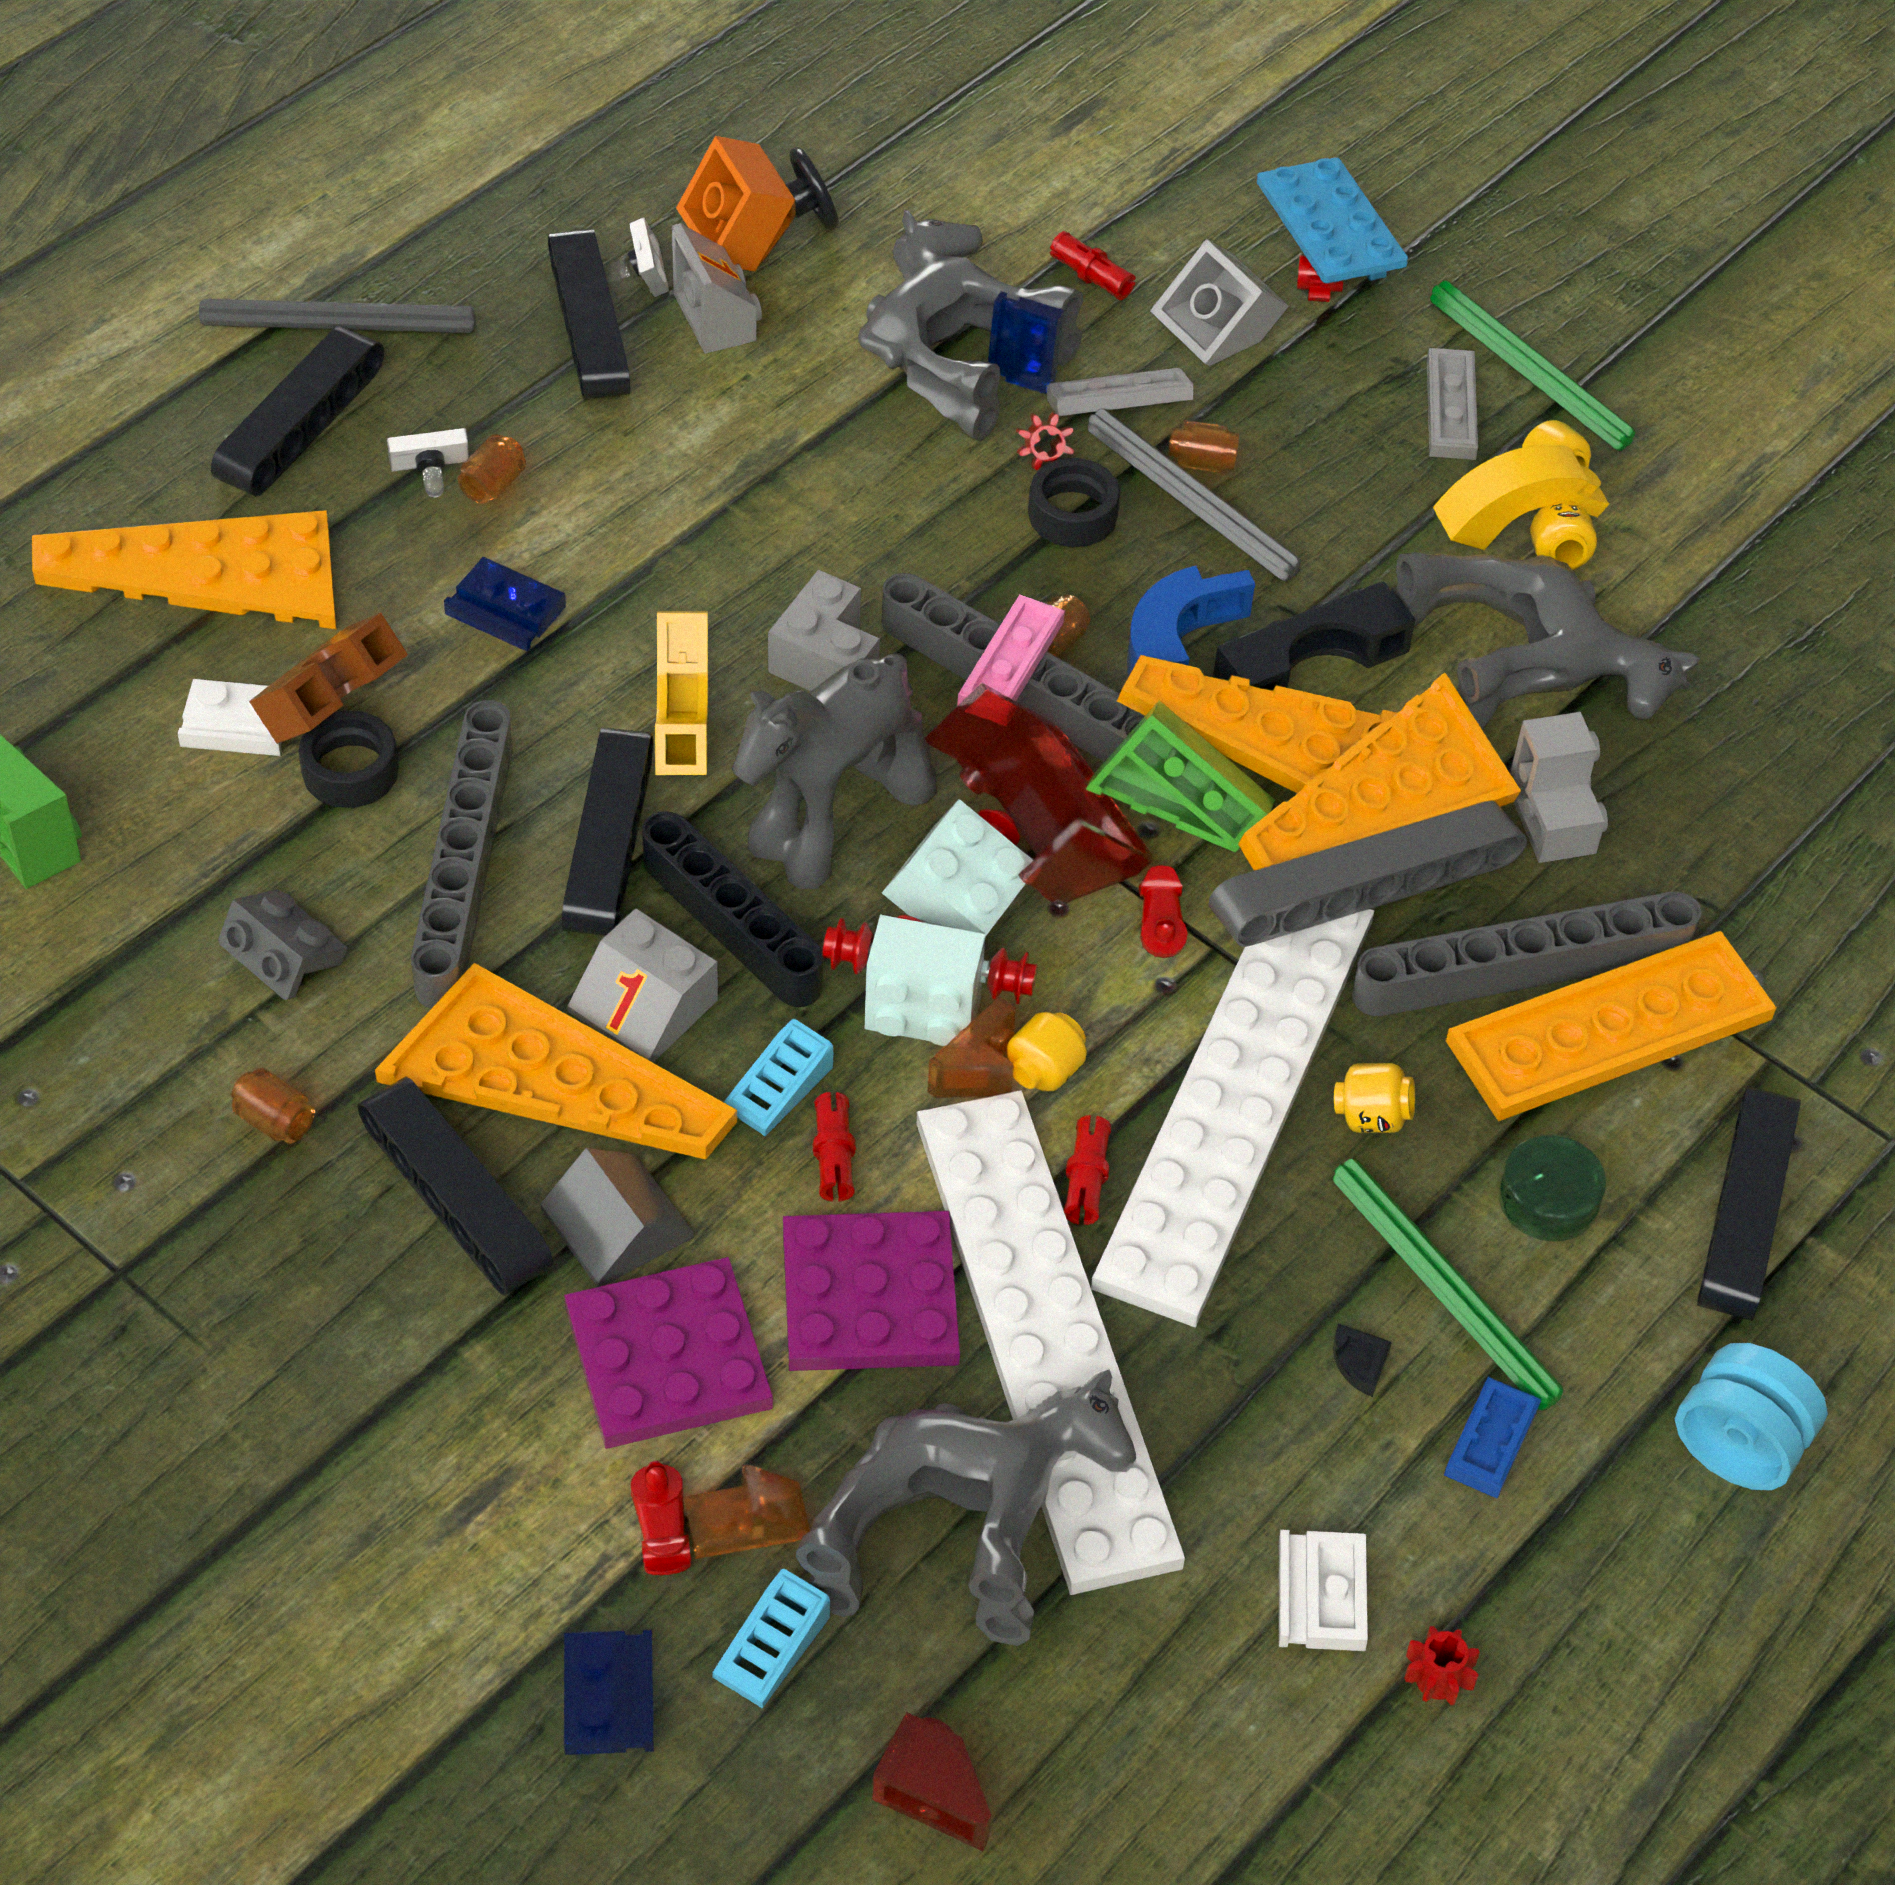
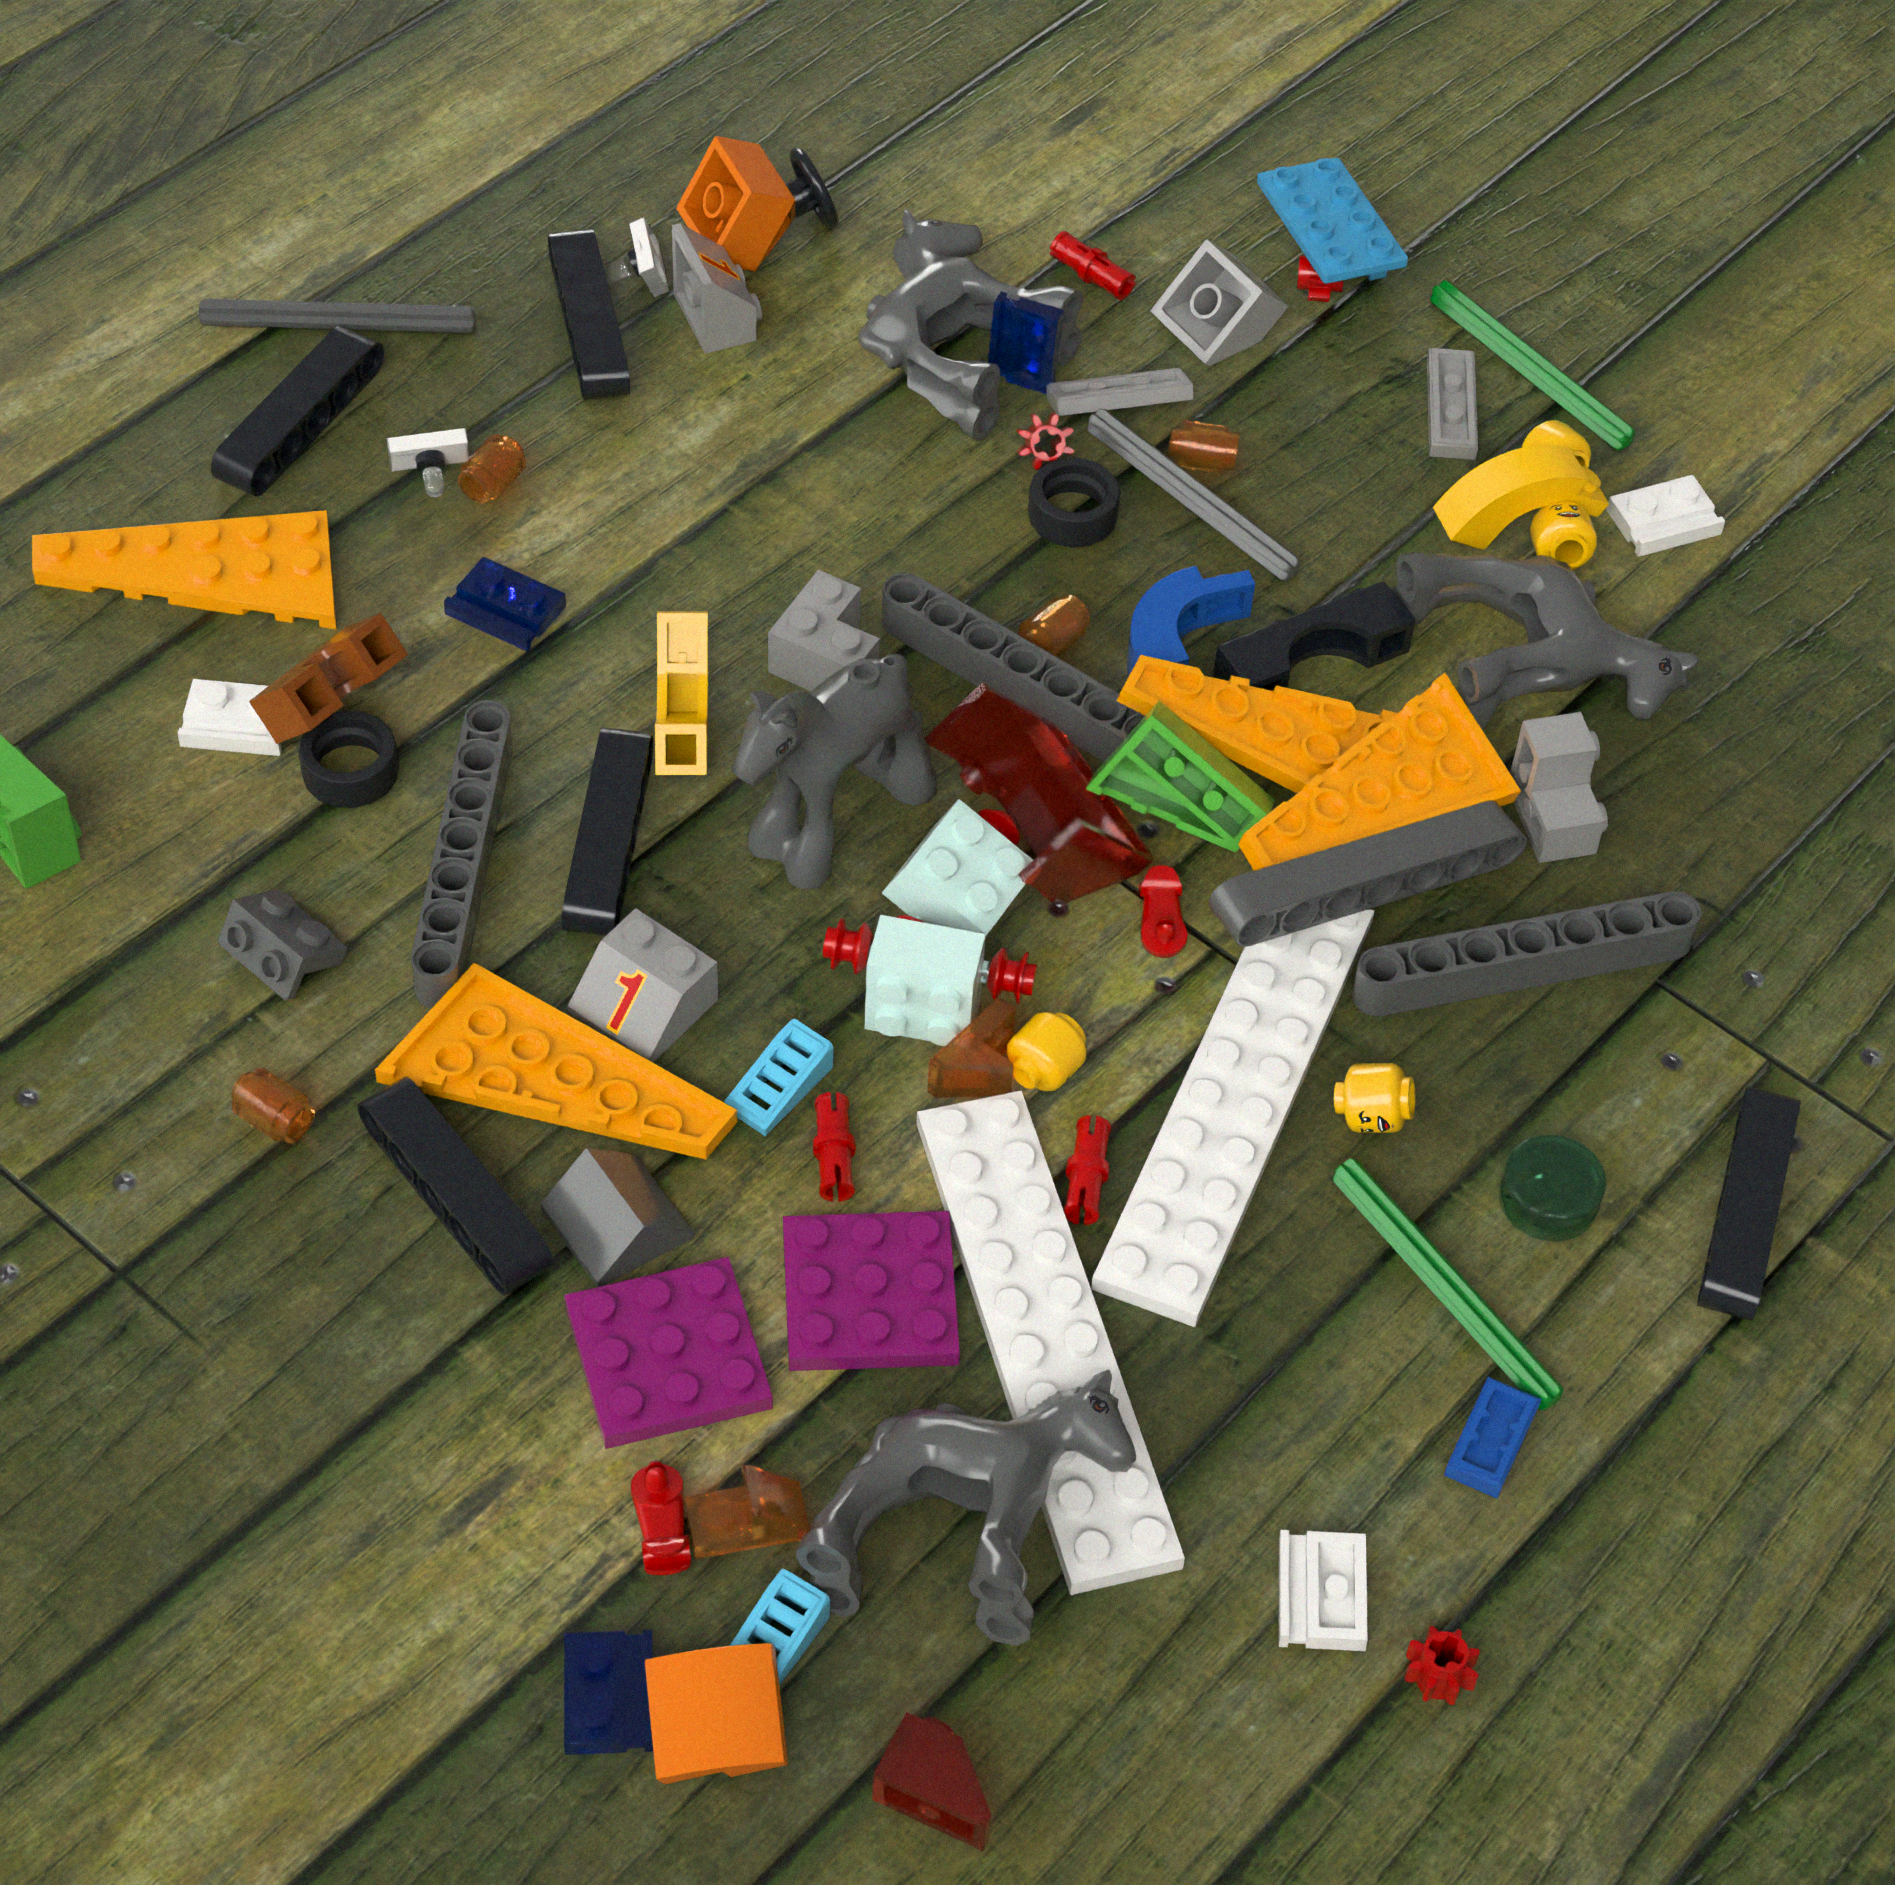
(715, 1712): none -> orange slope
(732, 909): black beam -> none
(1016, 648): bright pink tile -> none
(1360, 1357): black tile -> none
(1609, 1025): light orange plate -> none
(1665, 515): none -> white plate
(1751, 1416): medium azure wheel -> none

